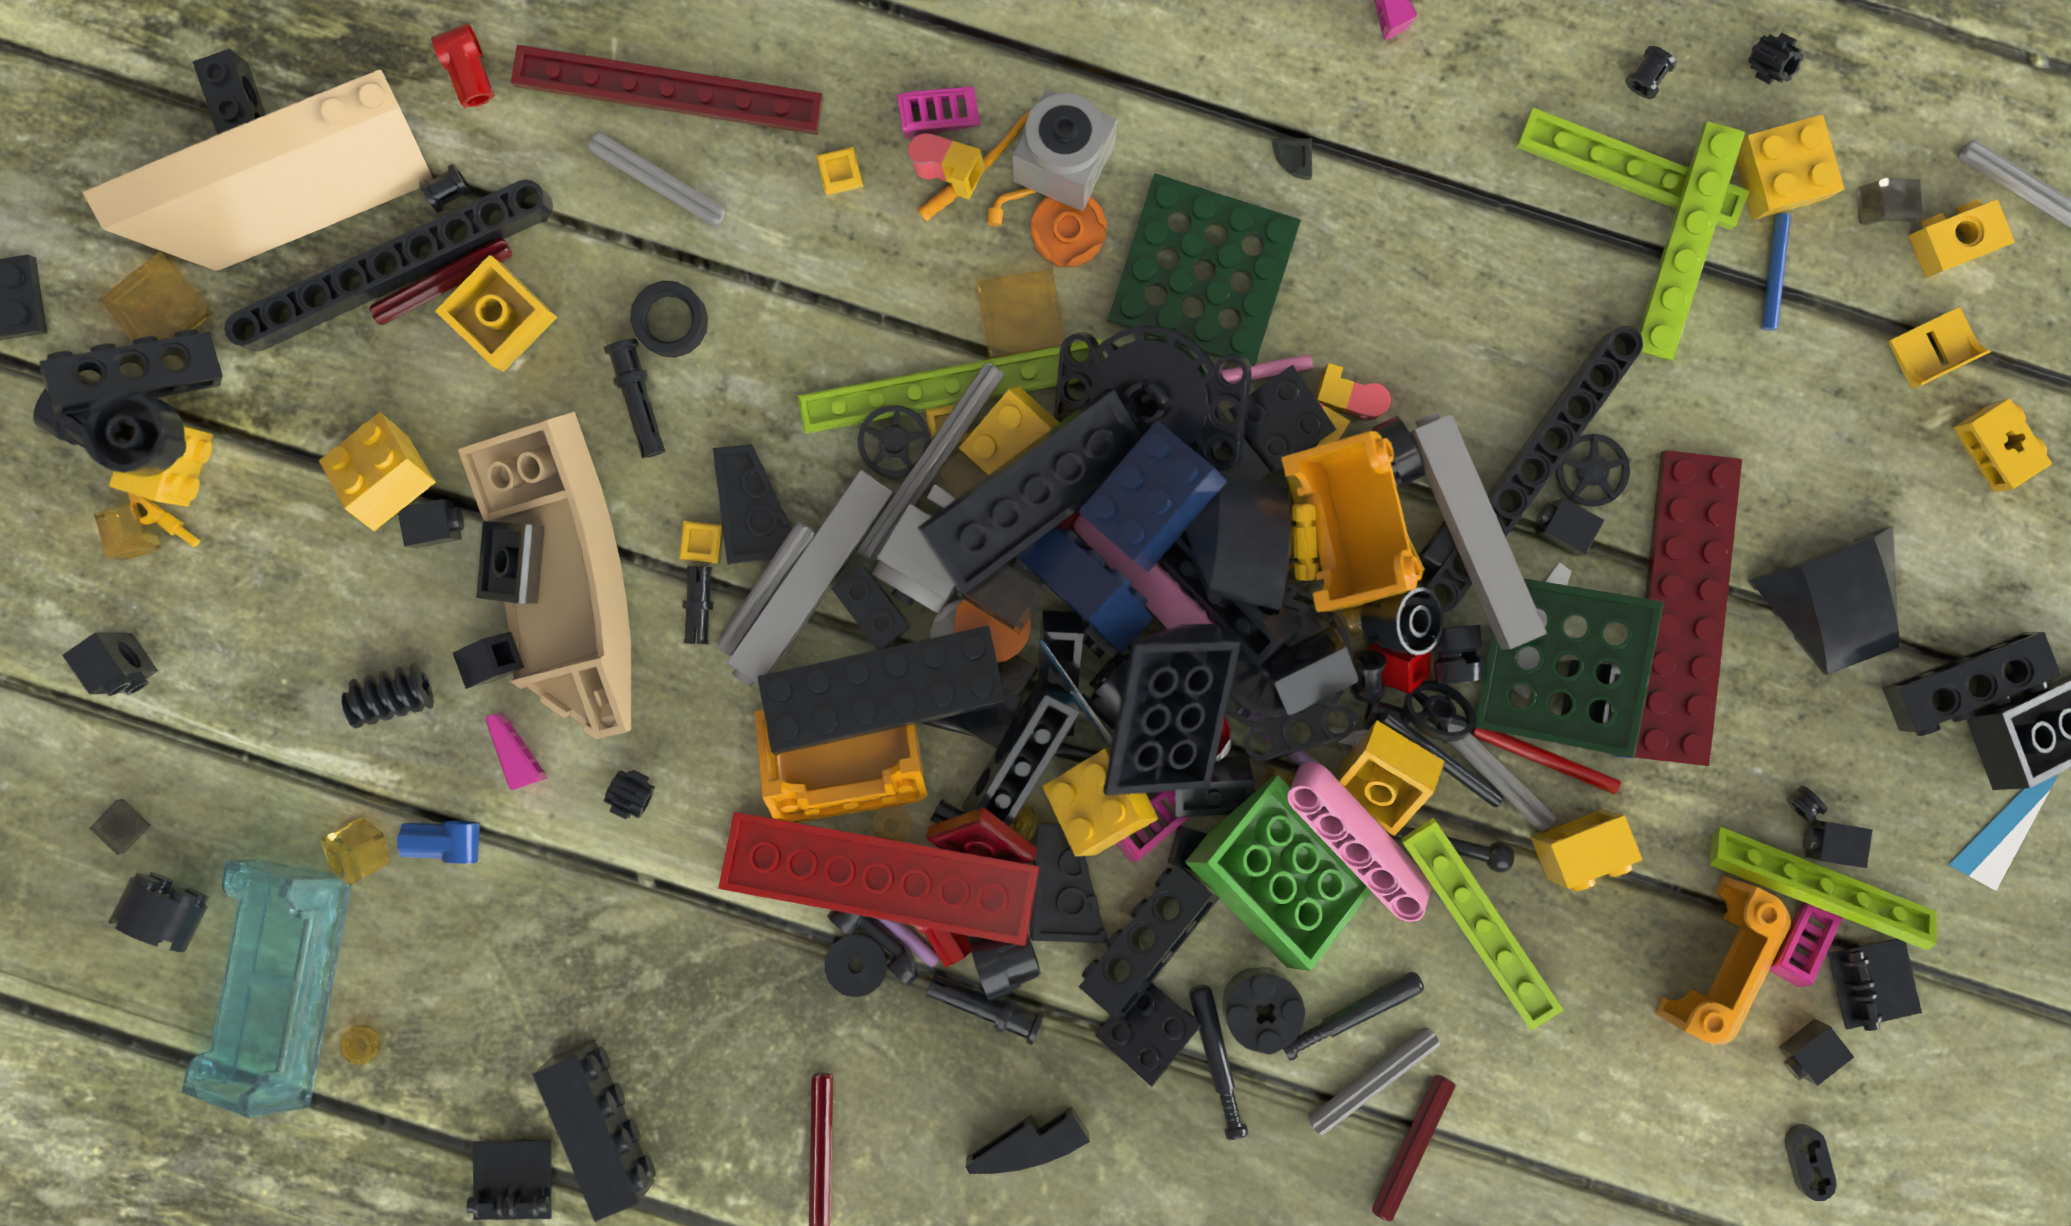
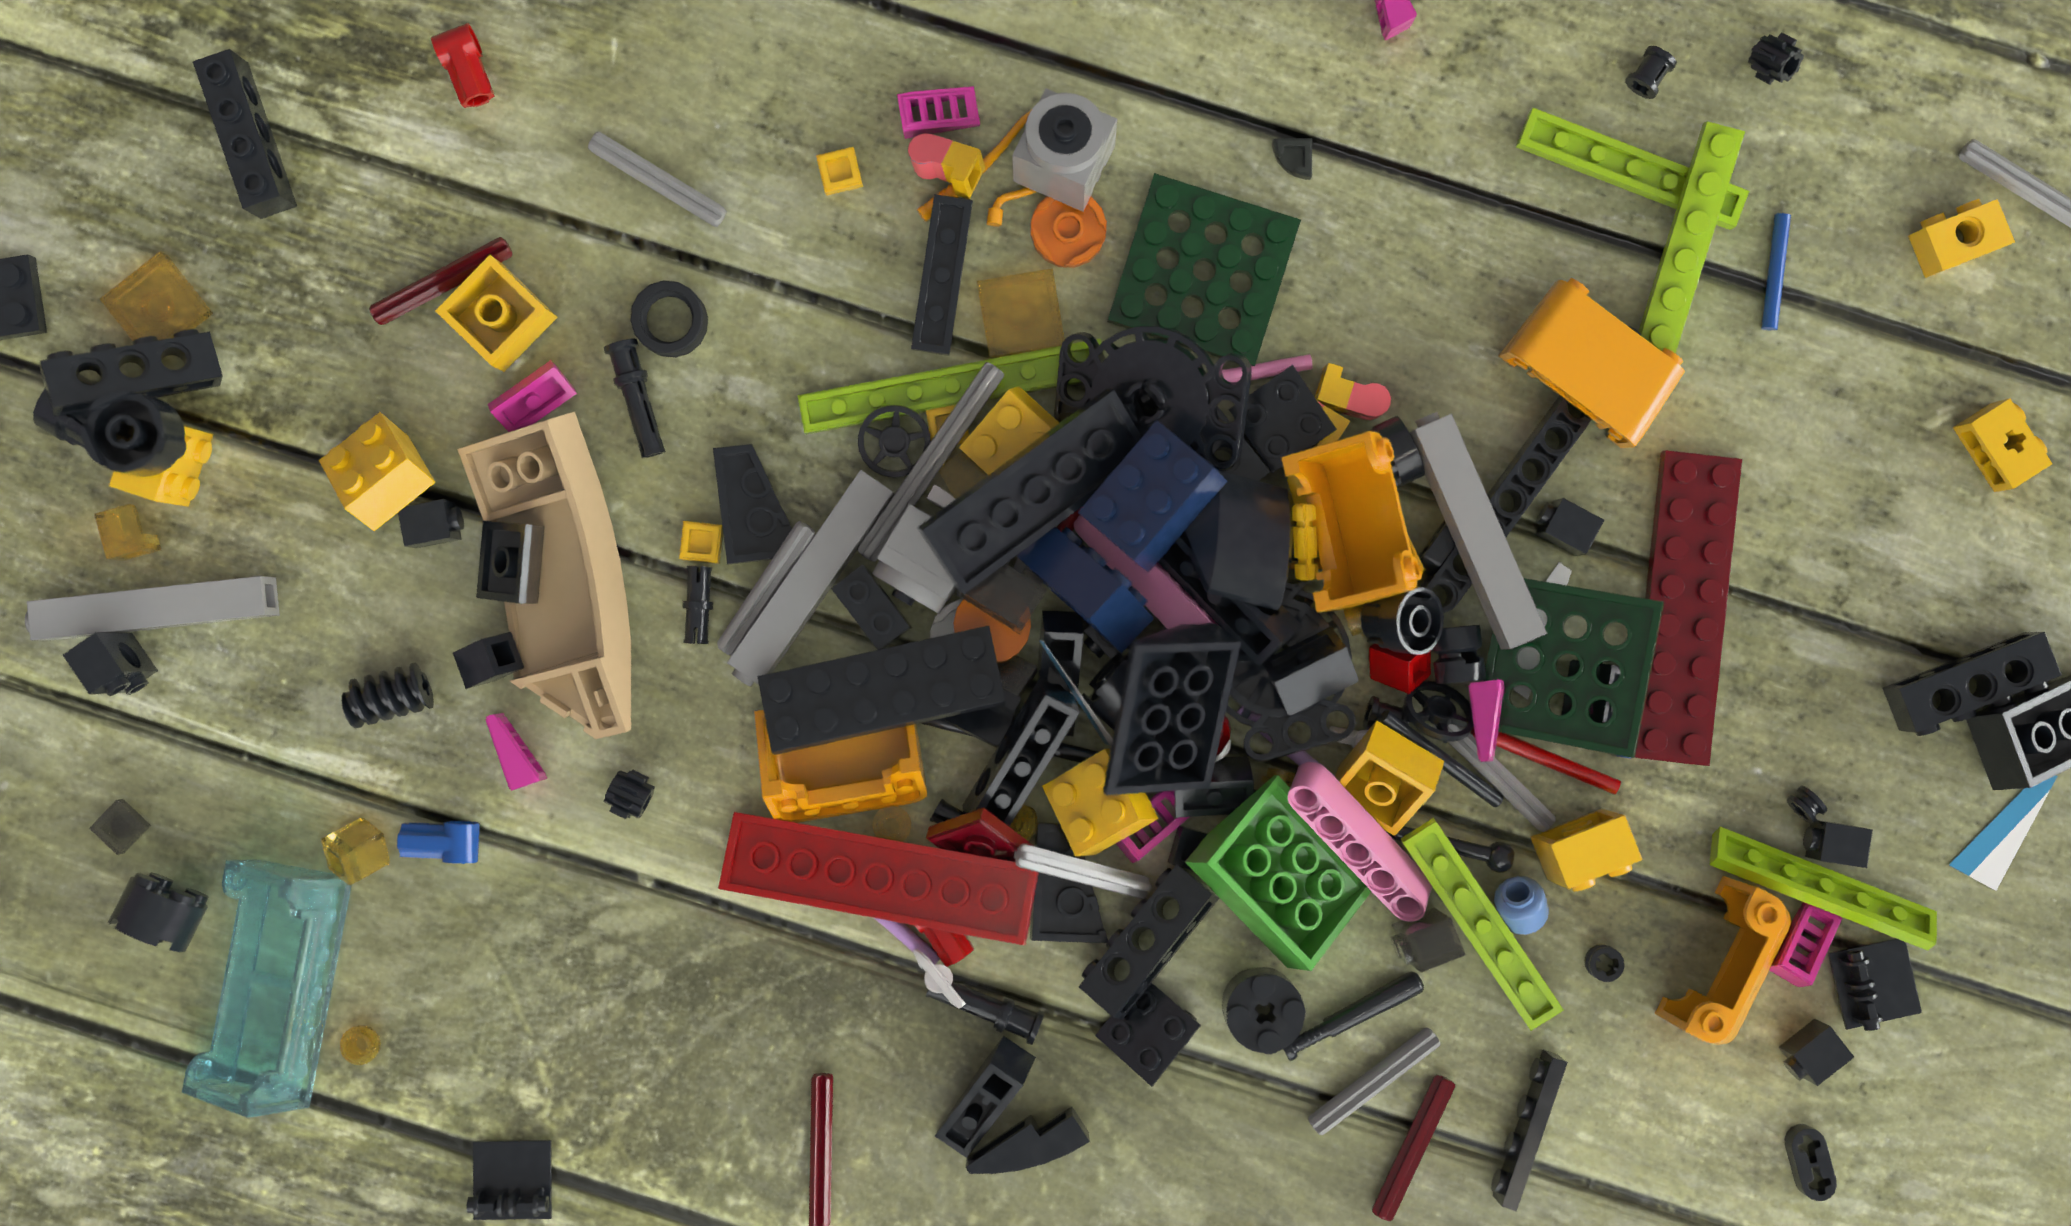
(152, 608): none -> light grey brick
(164, 519): yellow hand -> none
(269, 178): tan slope -> none
(371, 266): black beam -> none
(445, 188): black bush -> none
(532, 398): none -> dark pink plate
(595, 1129): black brick -> none
(667, 89): dark red plate -> none
(853, 982): black piece -> none
(902, 963): black bar -> none
(938, 979): none -> white piece
(942, 275): none -> black plate
(986, 1096): none -> black slope
(1003, 965): black piece -> none
(1082, 871): none -> axle
(1215, 1050): black piece -> none
(1369, 675): black bush -> none
(1427, 941): none -> clear smoke brick
(1486, 707): none -> dark pink slope
(1521, 904): none -> medium blue head
(1524, 1142): none -> black plate
(1594, 471): black wheel -> none
(1595, 362): none -> light orange windscreen
(1616, 969): none -> black bush
(1788, 167): yellow brick -> none
(1839, 601): black wedge -> none
(1890, 200): clear smoke bracket -> none
(1953, 340): yellow piece -> none

